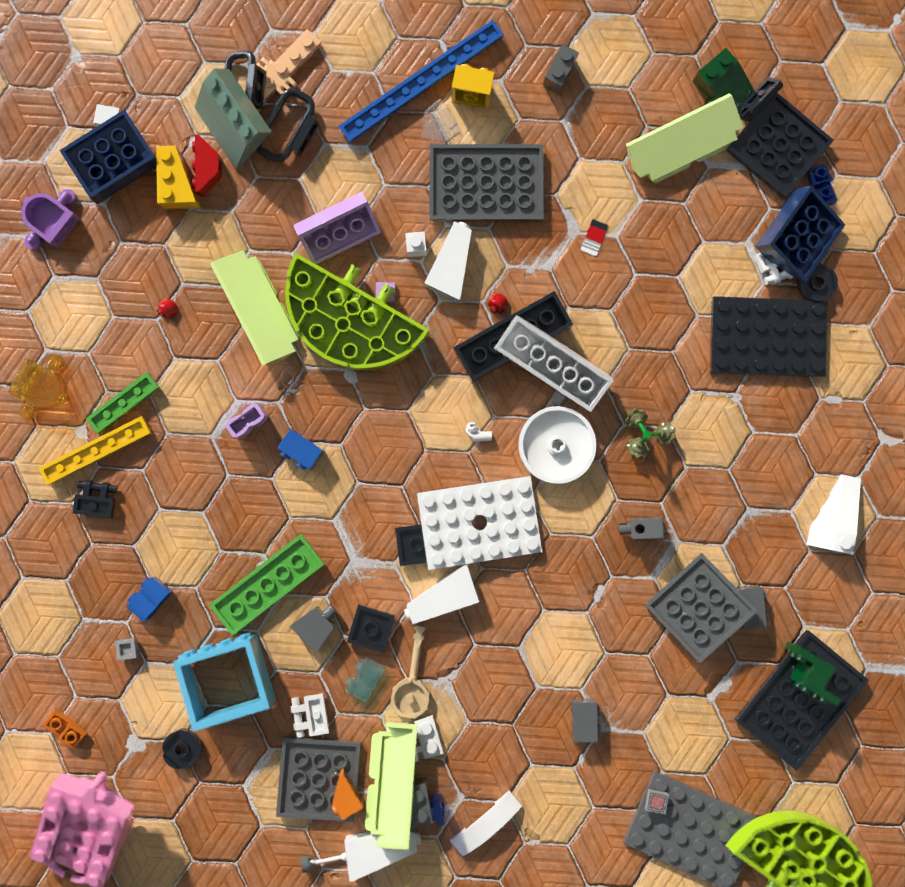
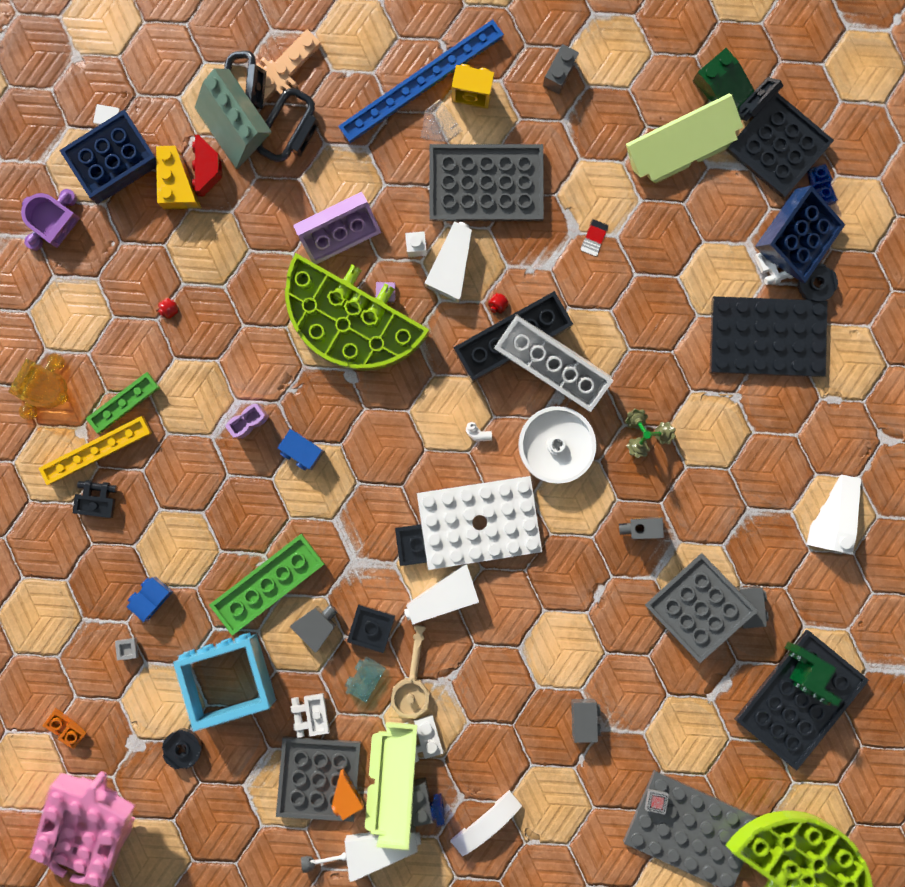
(256, 306): yellowish green slope -> none

